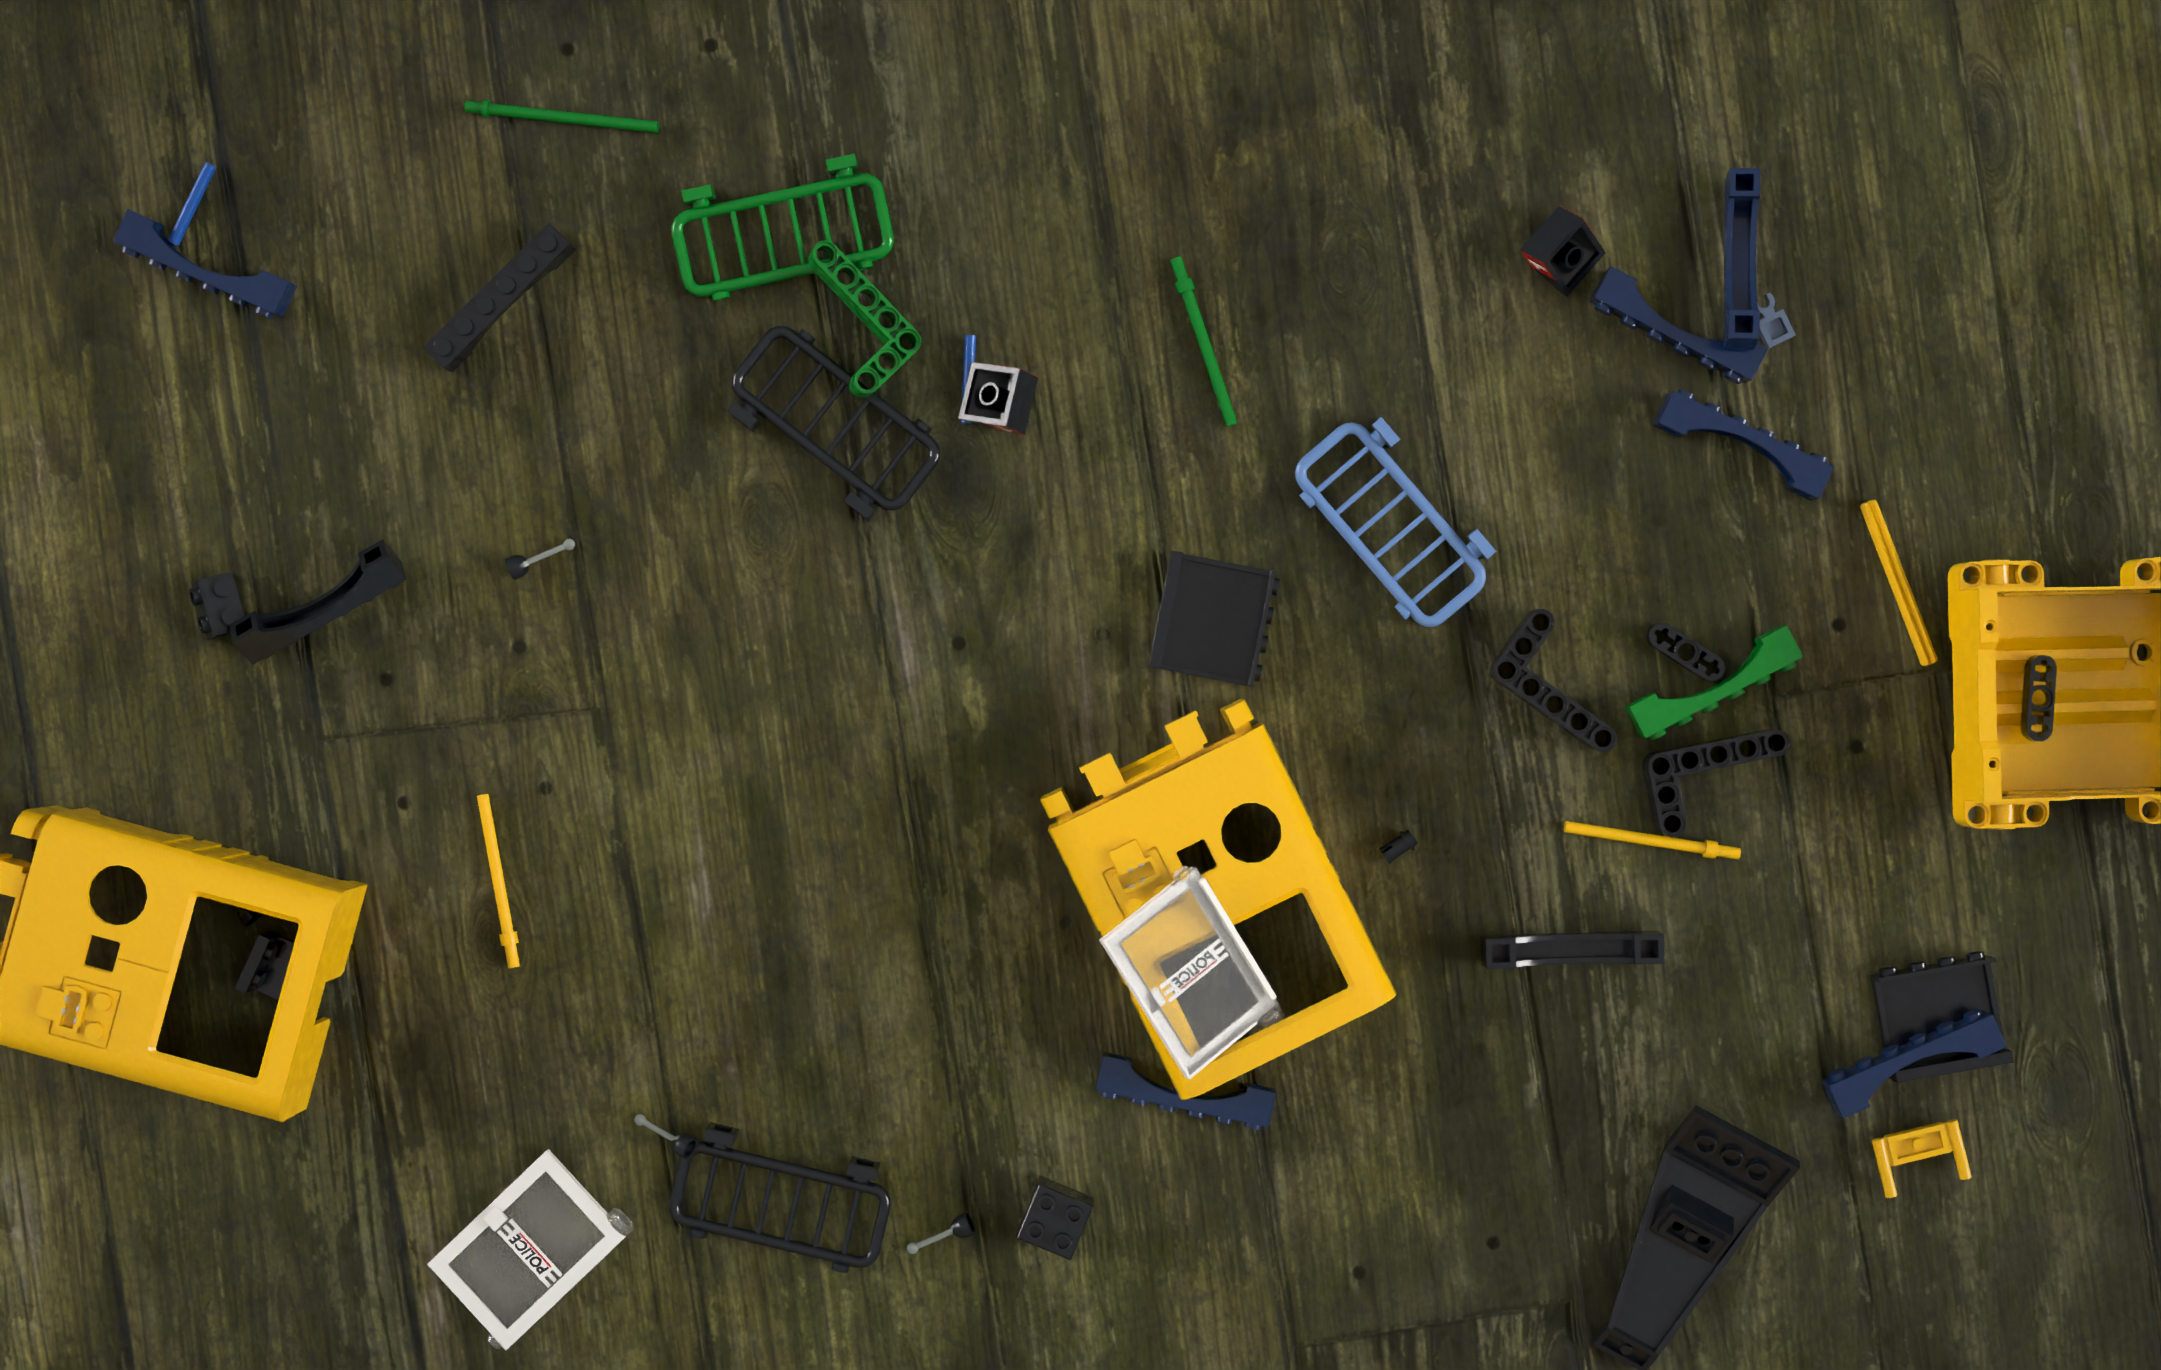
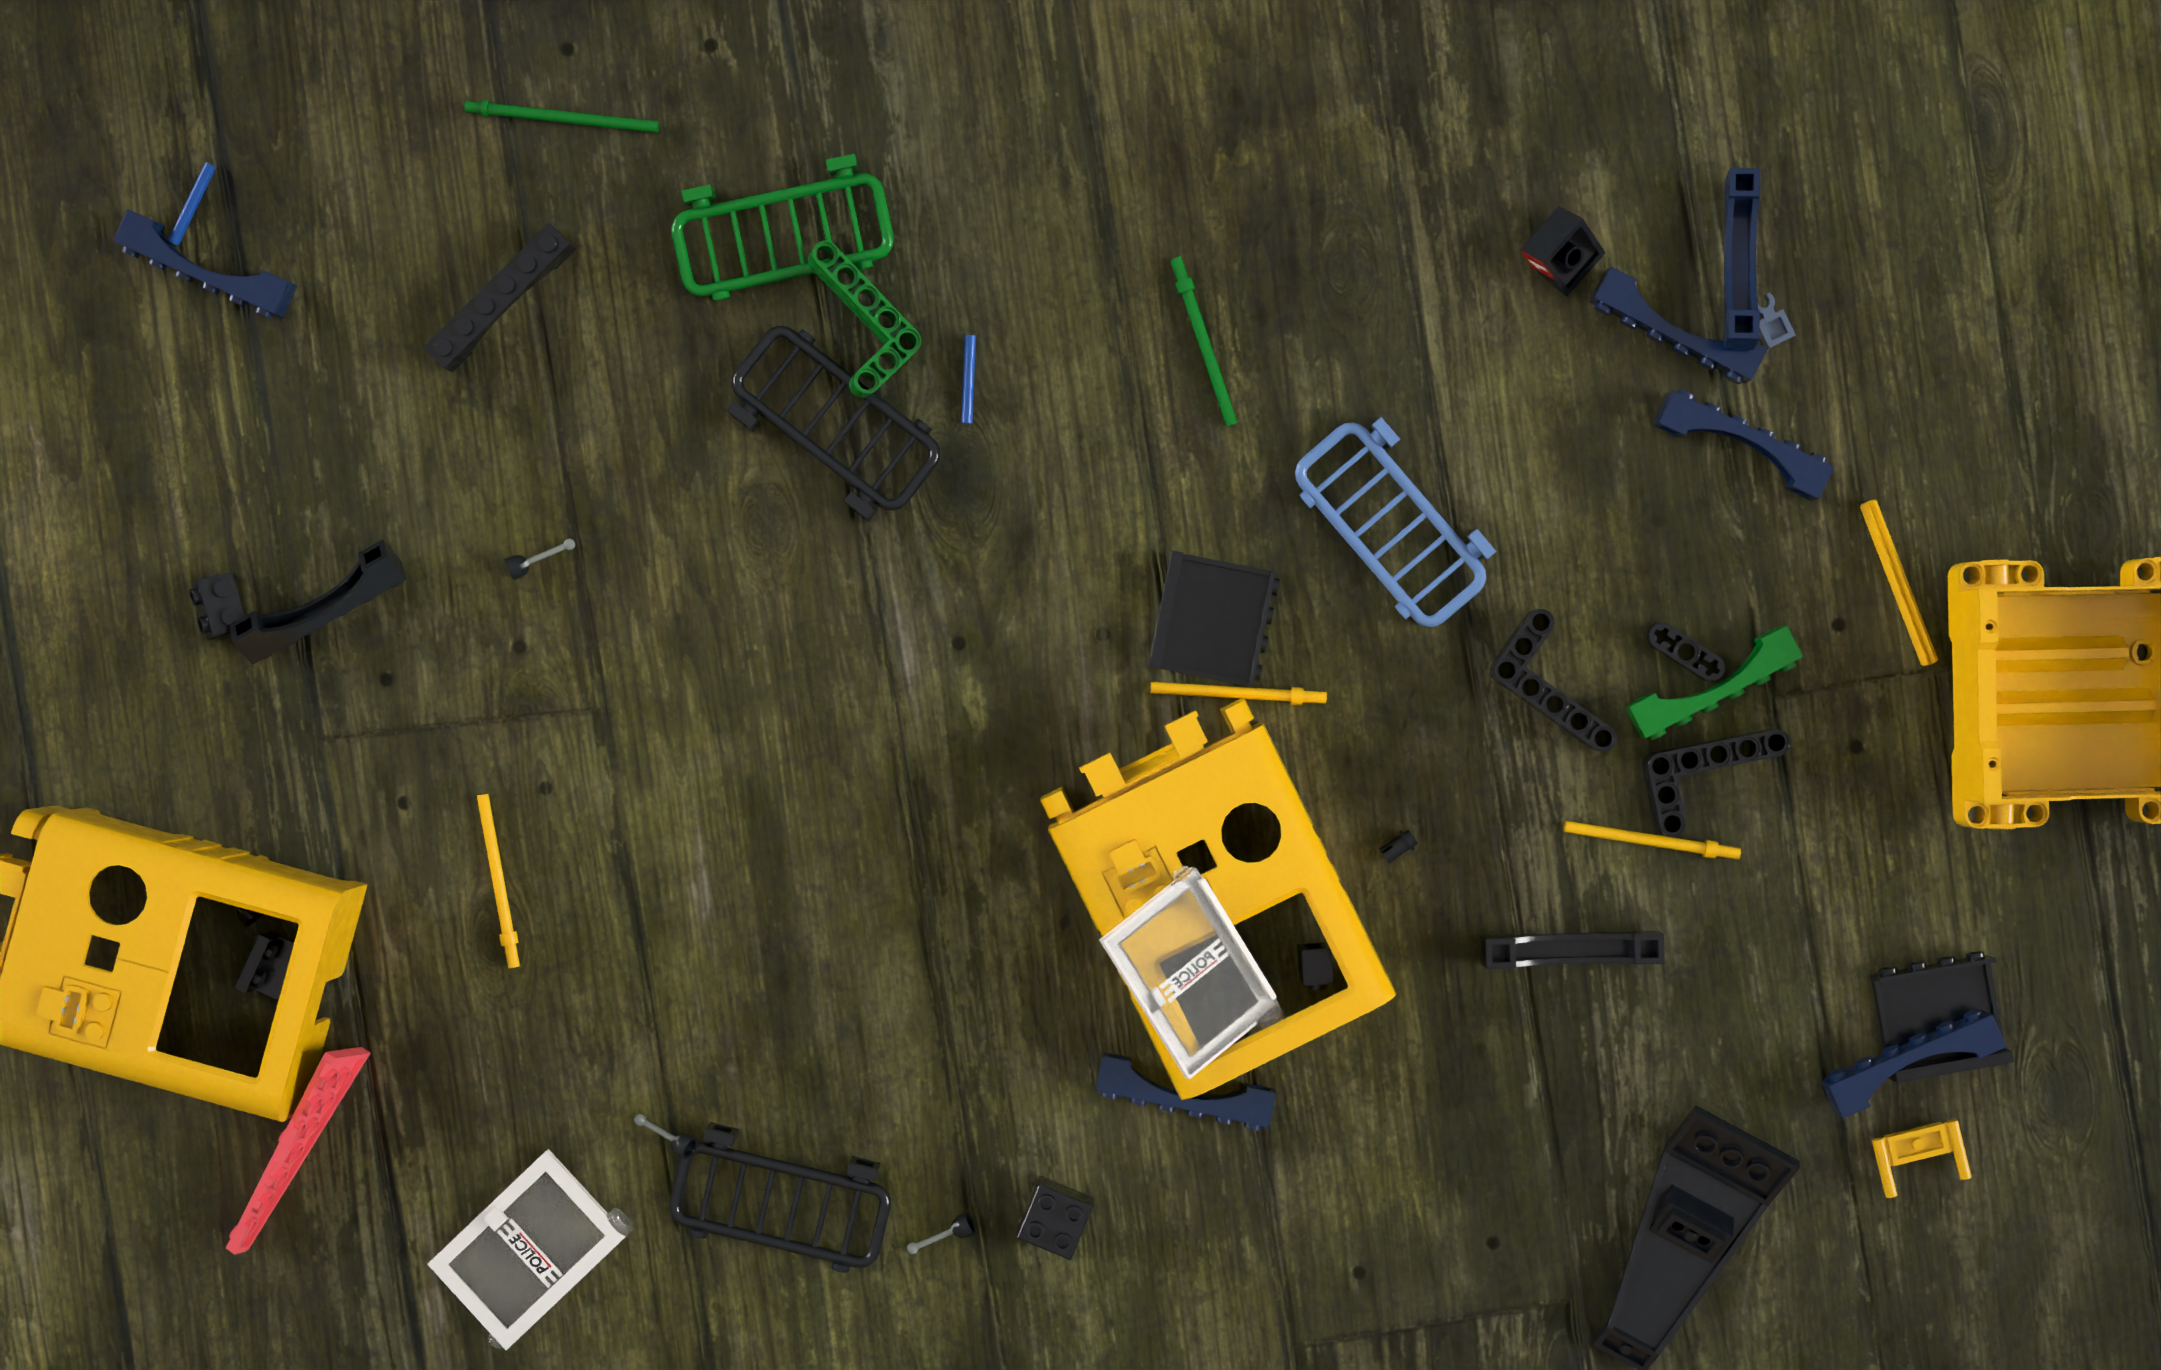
(311, 1116): none -> coral wing
(998, 397): black slope -> none
(1295, 696): none -> yellow bar
(1315, 965): none -> black brick
(2030, 676): black beam -> none

